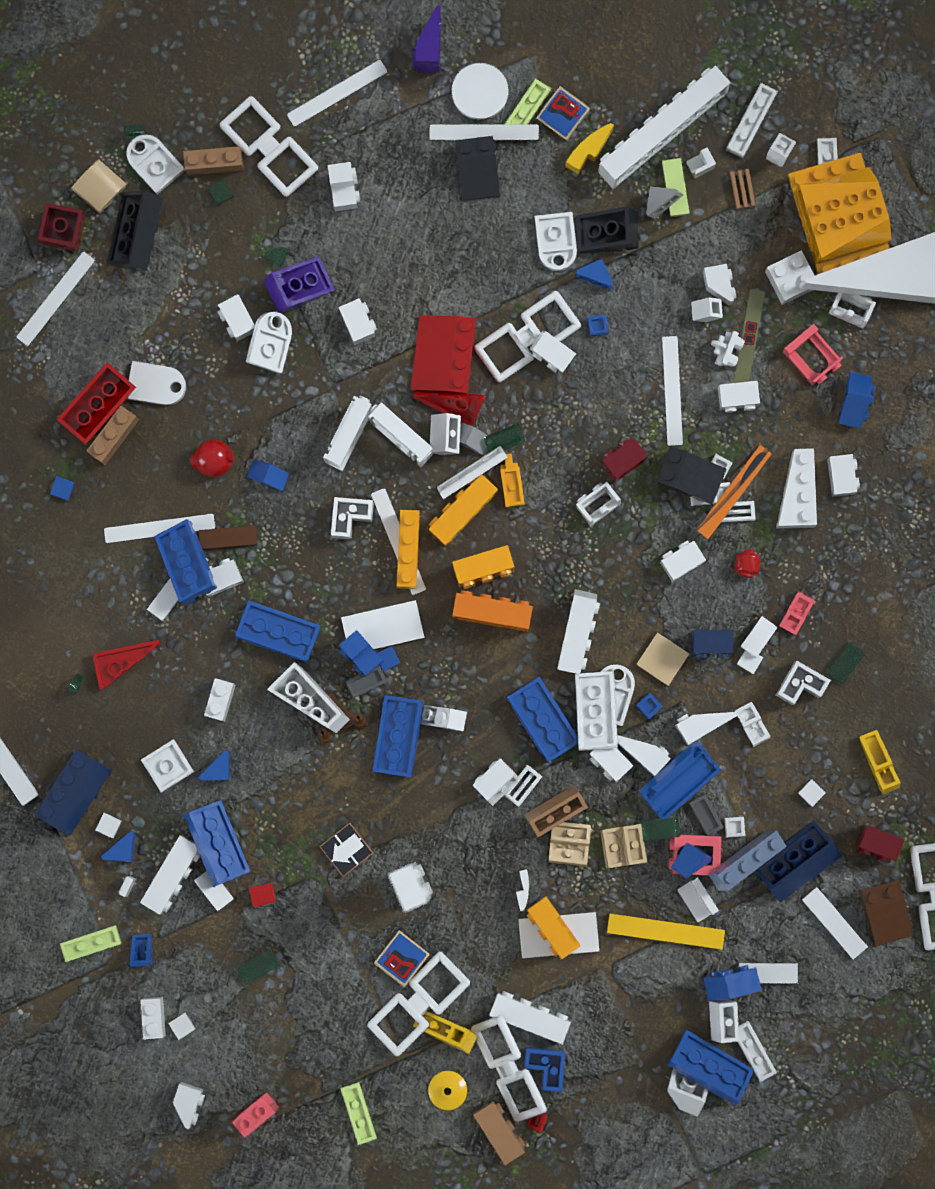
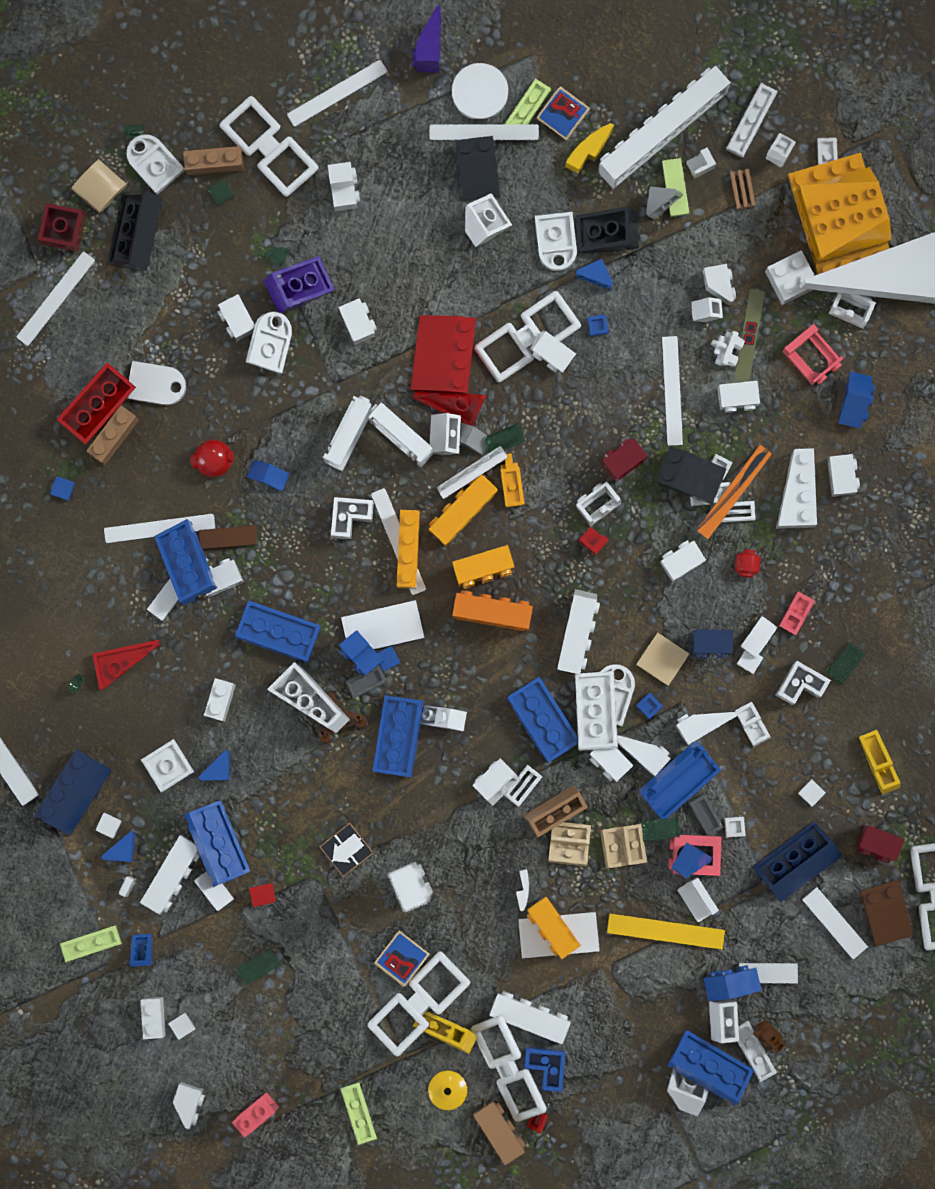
(484, 220): none -> white slope
(593, 541): none -> red panel
(747, 860): sand blue brick -> none
(769, 1036): none -> reddish brown hips

